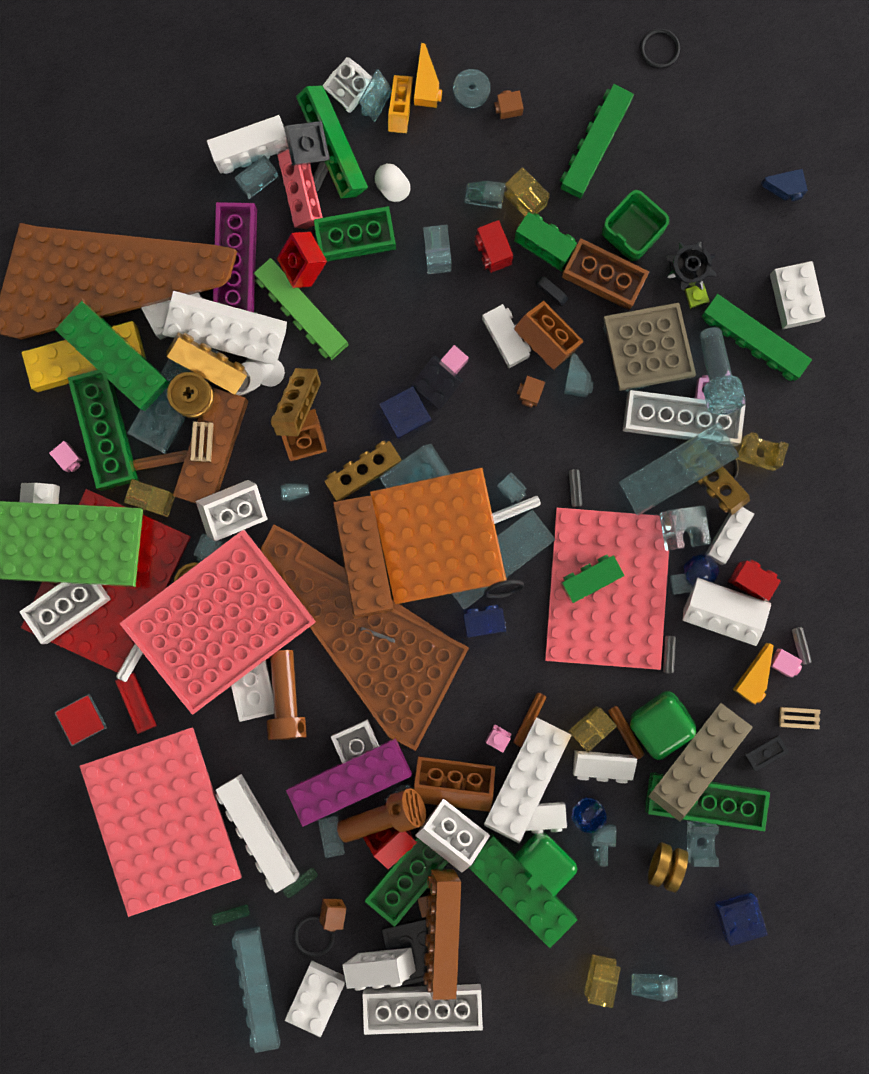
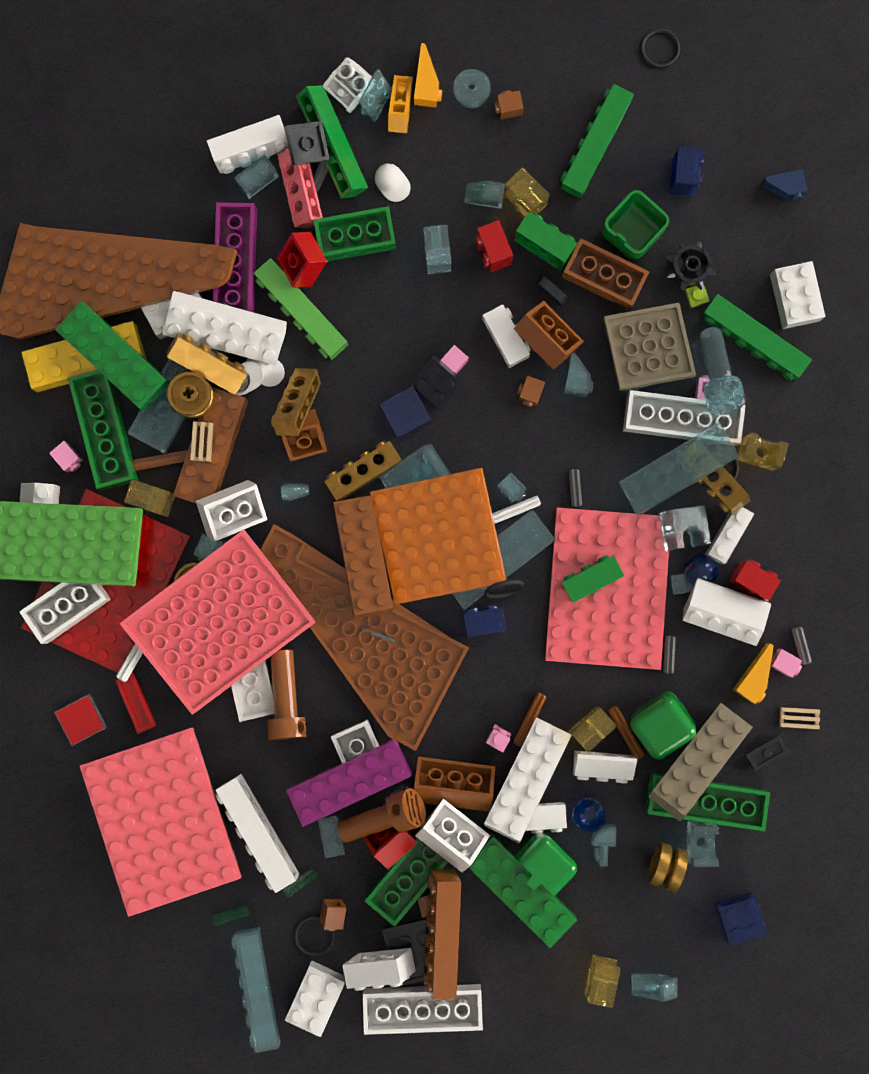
(686, 170): none -> clear blue brick

